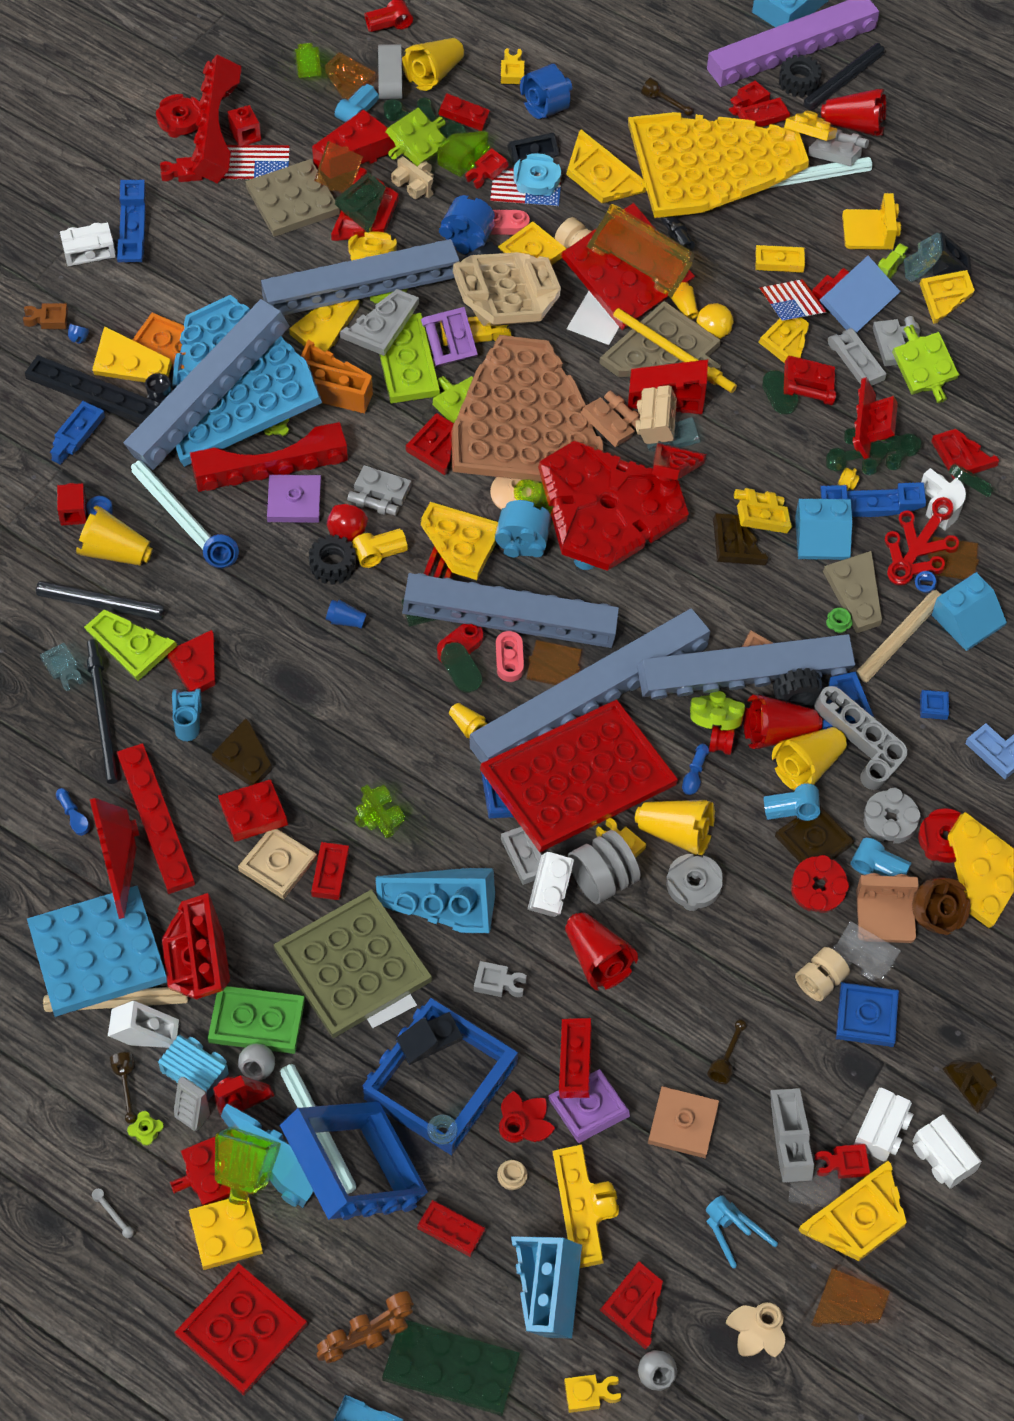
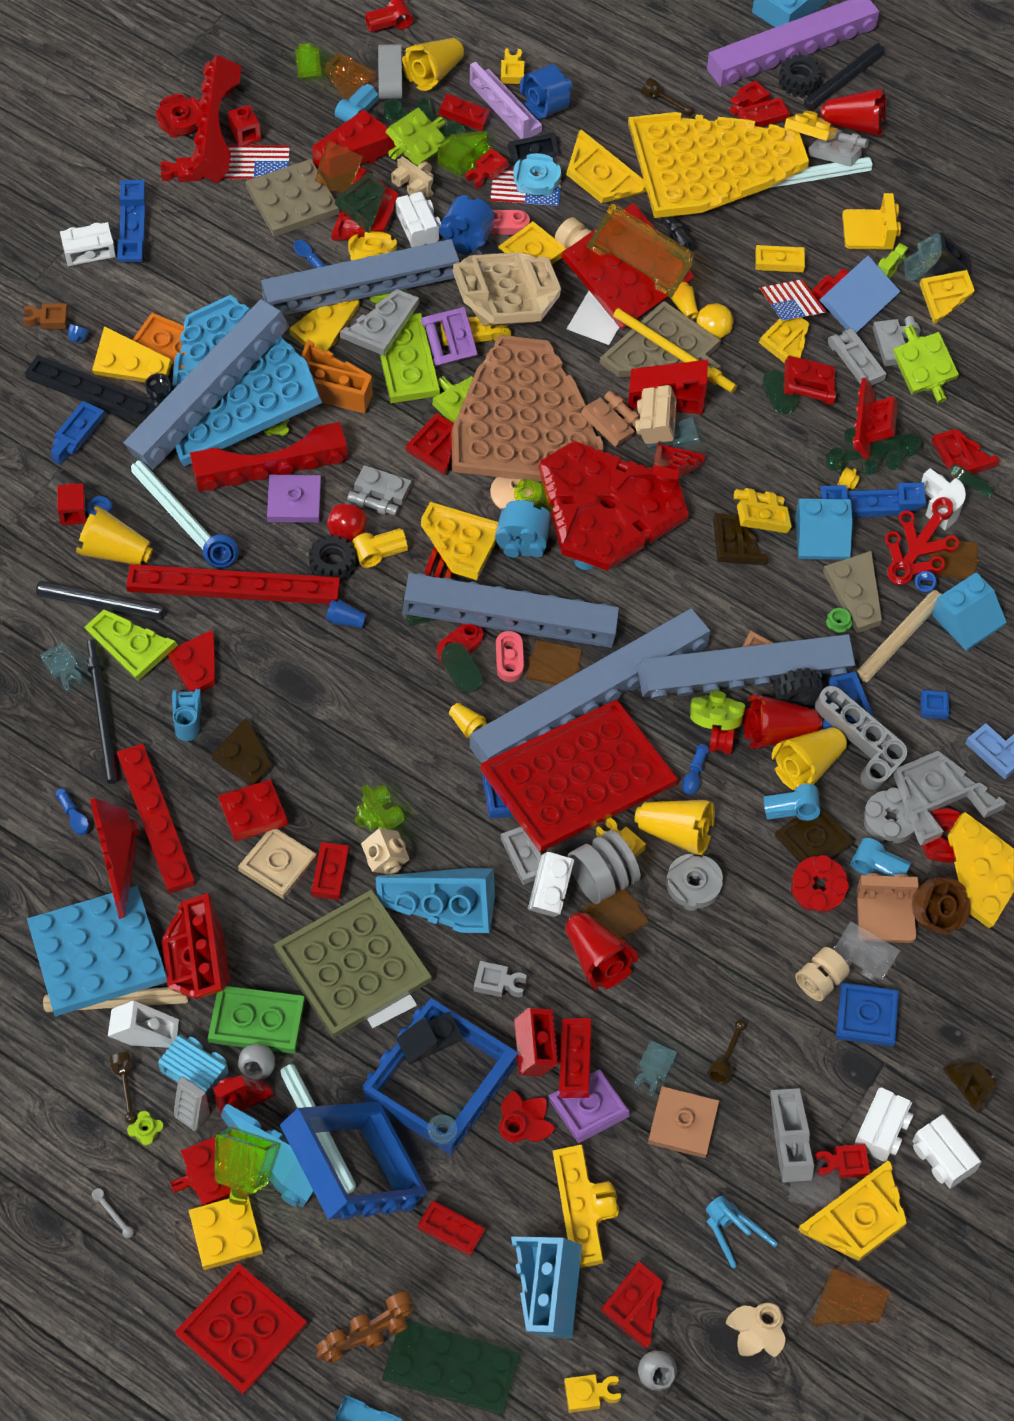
(232, 584): none -> red plate
(304, 250): none -> blue piece
(385, 851): none -> tan brick
(418, 219): none -> white brick
(503, 102): none -> lavender fence
(512, 1175): tan plate -> none
(535, 1042): none -> red brick
(618, 913): none -> clear orange piece
(655, 1064): none -> clear light blue plate
(934, 783): none -> light grey wing

